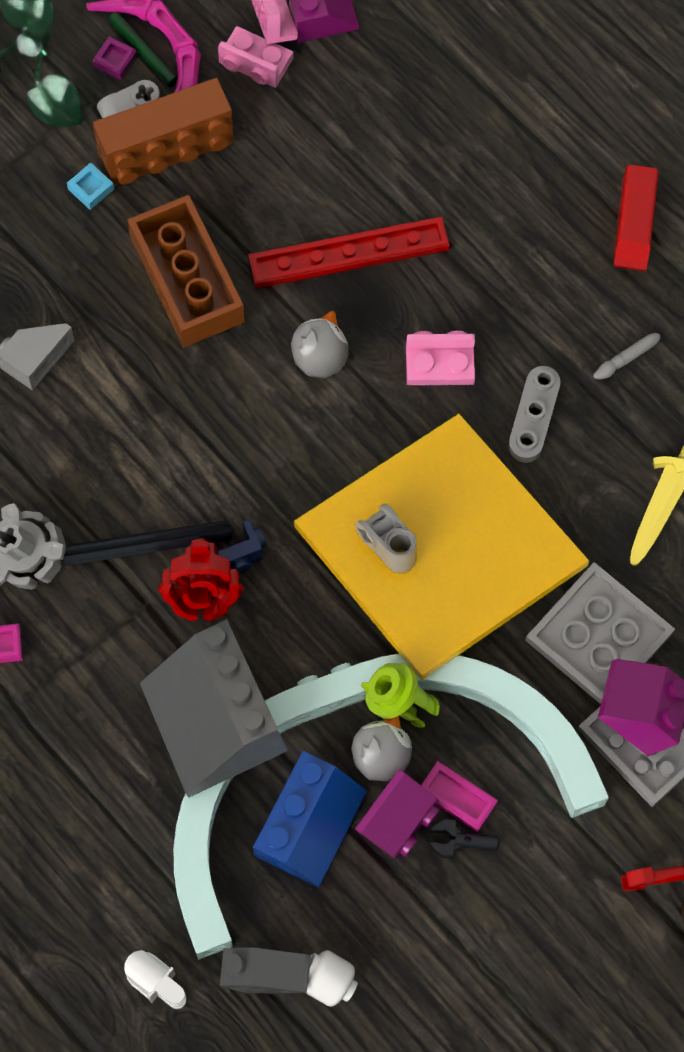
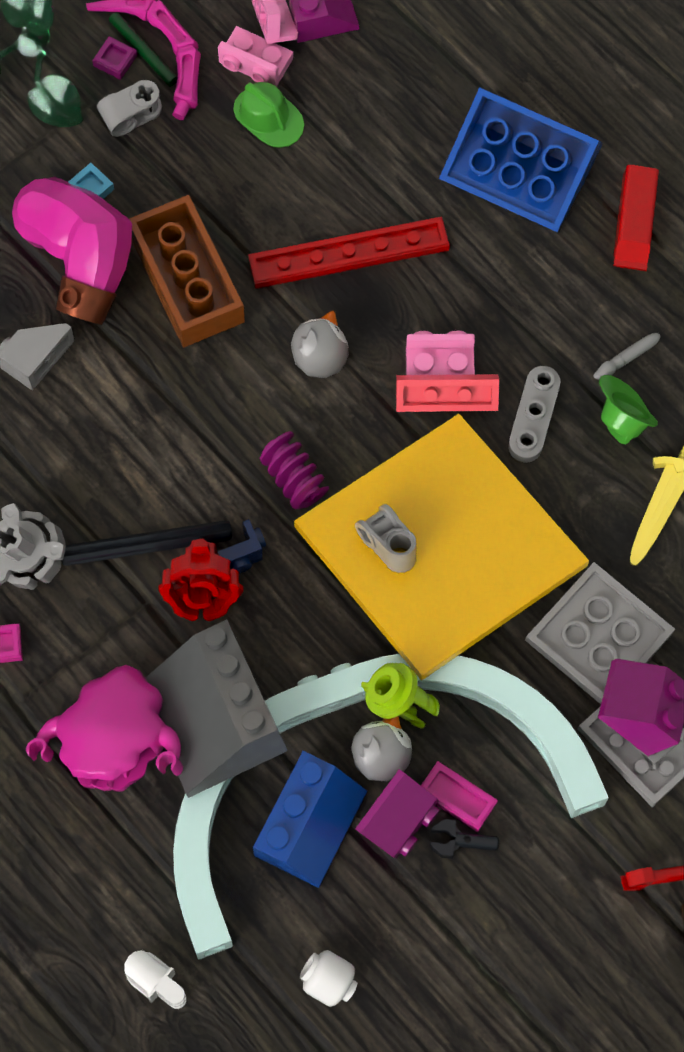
(83, 233): none -> dark pink piece
(112, 732): none -> dark pink piece
(164, 132): dark orange brick -> none
(264, 971): dark grey slope -> none
(268, 115): none -> bright green piece
(291, 472): none -> magenta piece
(447, 393): none -> coral plate
(520, 160): none -> blue slope
(624, 410): none -> bright green piece

